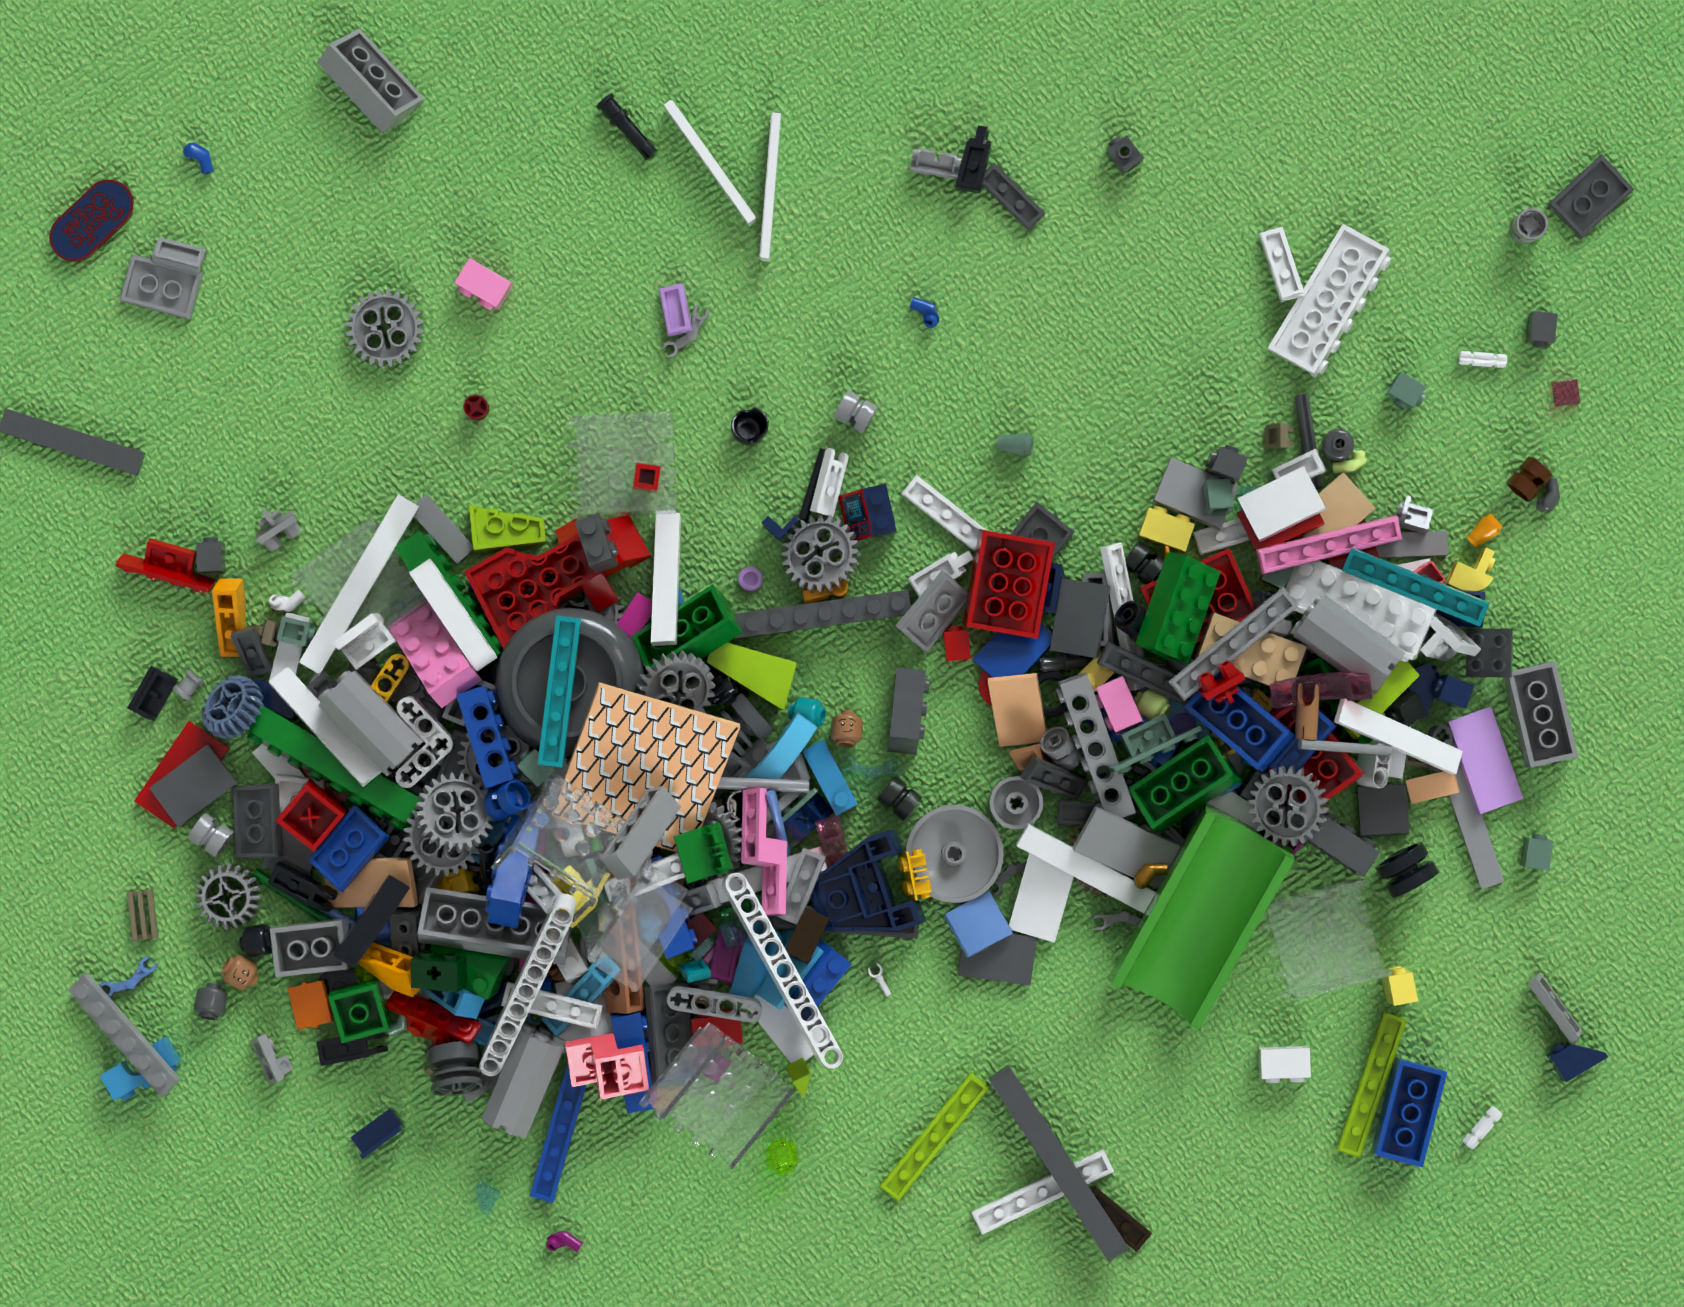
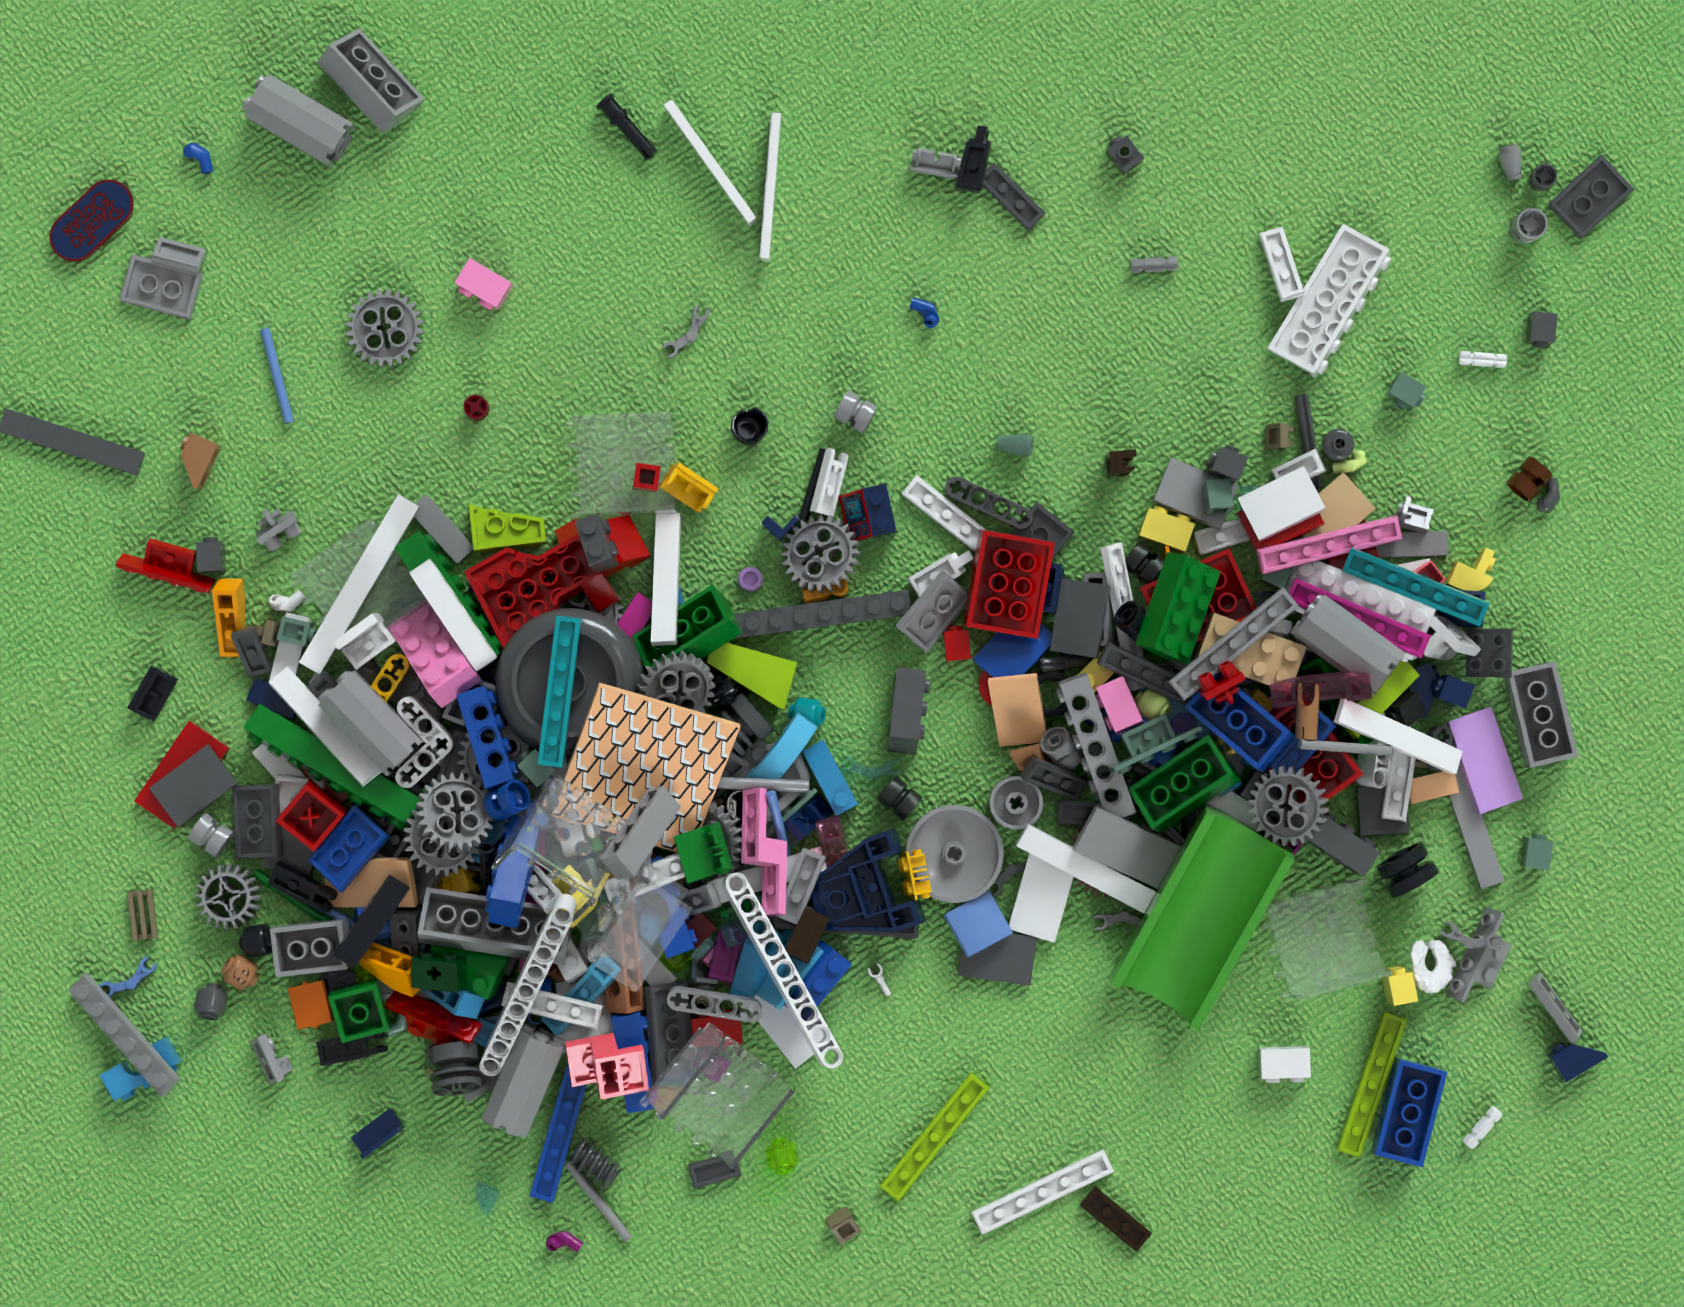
(188, 685): light grey bush -> none
(198, 458): none -> medium nougat slope
(232, 707): sand blue gear -> none
(276, 375): none -> medium blue bar
(298, 120): none -> light grey brick
(595, 1164): none -> dark grey piece
(599, 1202): none -> light grey bar
(675, 309): lavender tile -> none
(688, 487): none -> yellow hinge
(695, 971): teal tile -> none
(711, 1171): none -> dark grey tile
(800, 1075): lime slope -> none
(843, 1225): none -> dark tan slope
(846, 729): medium nougat head -> none
(988, 505): none -> dark grey beam
(1058, 1163): dark grey beam -> none
(1114, 463): none -> dark brown hinge
(1148, 872): pearl gold arm -> none
(1155, 264): none -> light grey axle
(1398, 787): none -> white tile
(1401, 635): none -> dark pink tile
(1442, 974): none -> white piece
(1470, 943): none -> light grey piece
(1480, 963): none -> light grey bracket
(1485, 530): light orange cone -> none
(1510, 161): none -> light grey cone
(1547, 175): none -> dark grey wheel
(1566, 393): clear pink tile -> none

